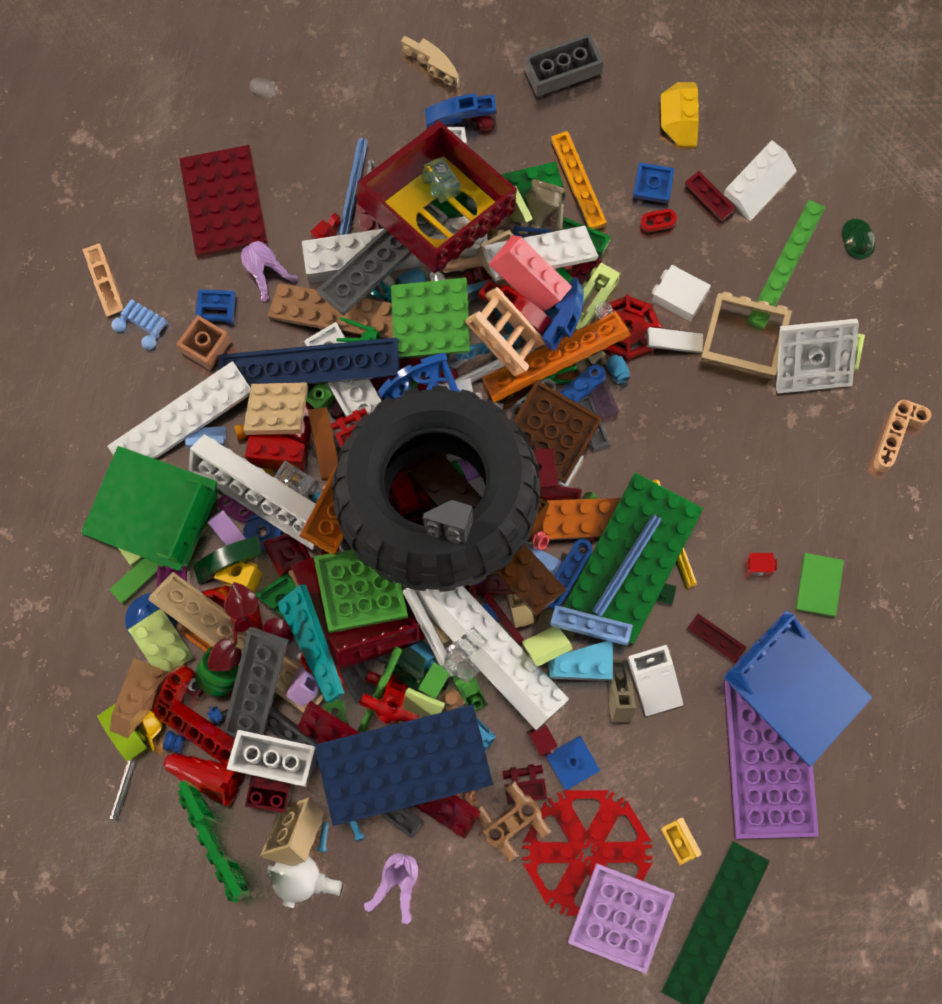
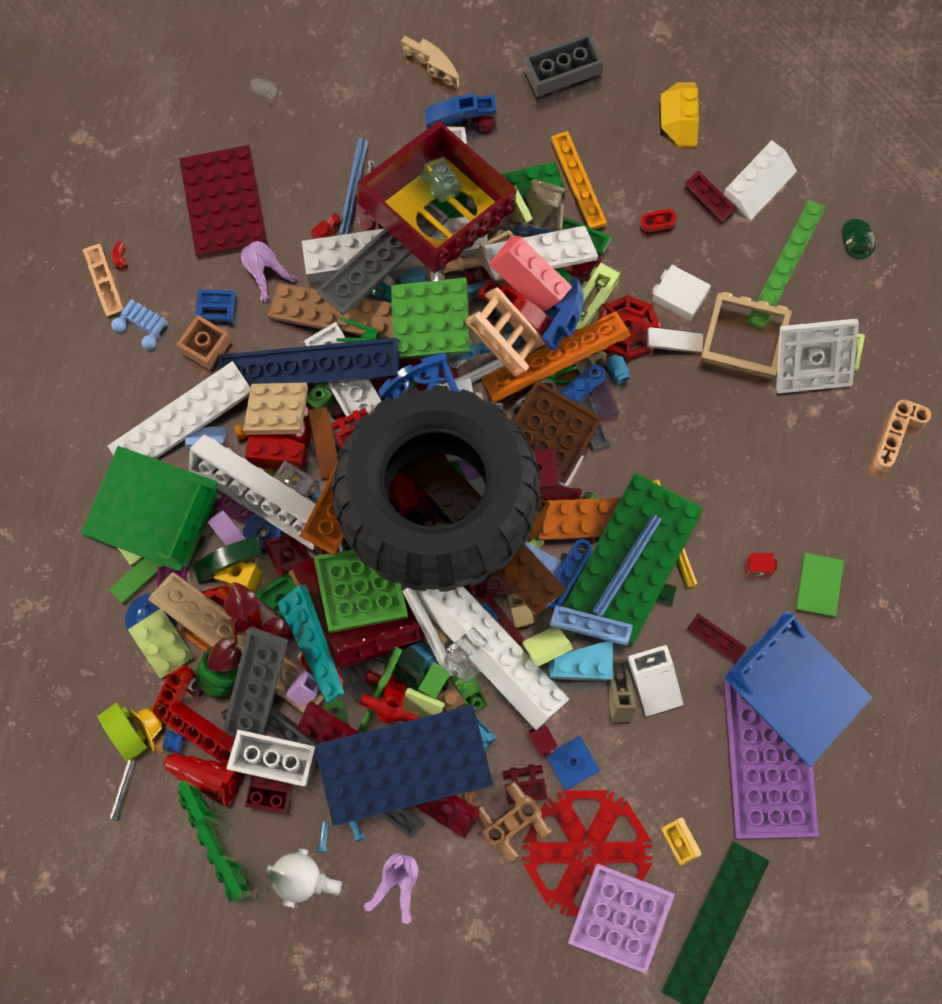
(116, 255): none -> red arm
(136, 696): medium nougat wedge -> none
(215, 715): blue plate -> none
(293, 833): tan slope -> none
(450, 521): dark grey slope -> none
(540, 540): coral plate -> none
(603, 309): clear plate -> none
(653, 182): blue plate -> none

